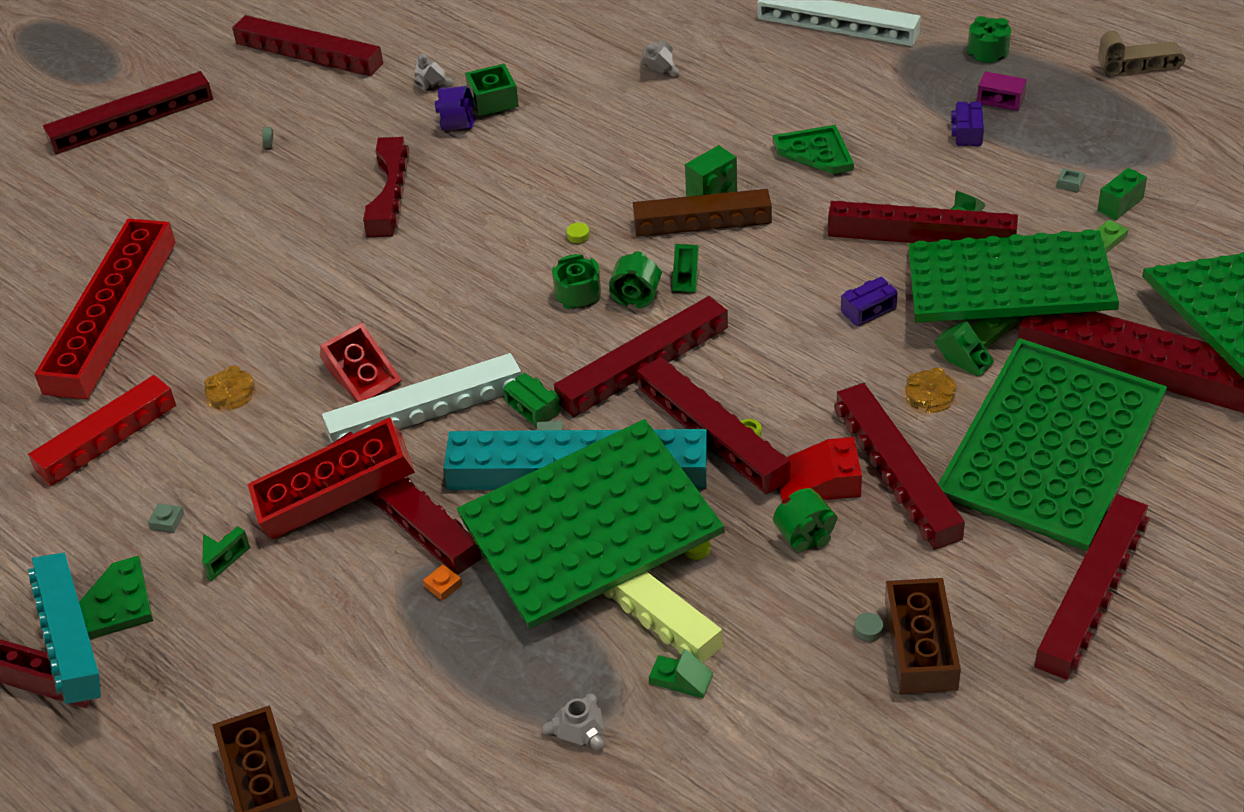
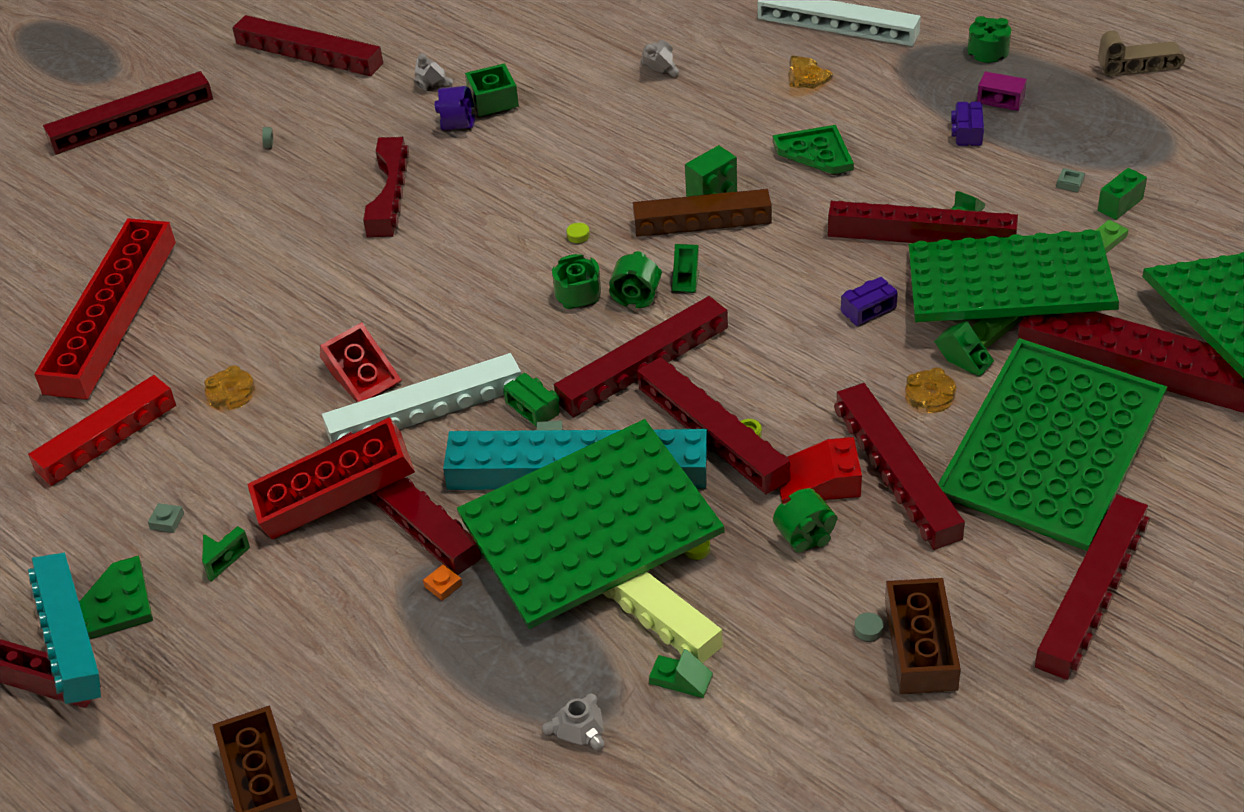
(806, 73): none -> clear yellow plate

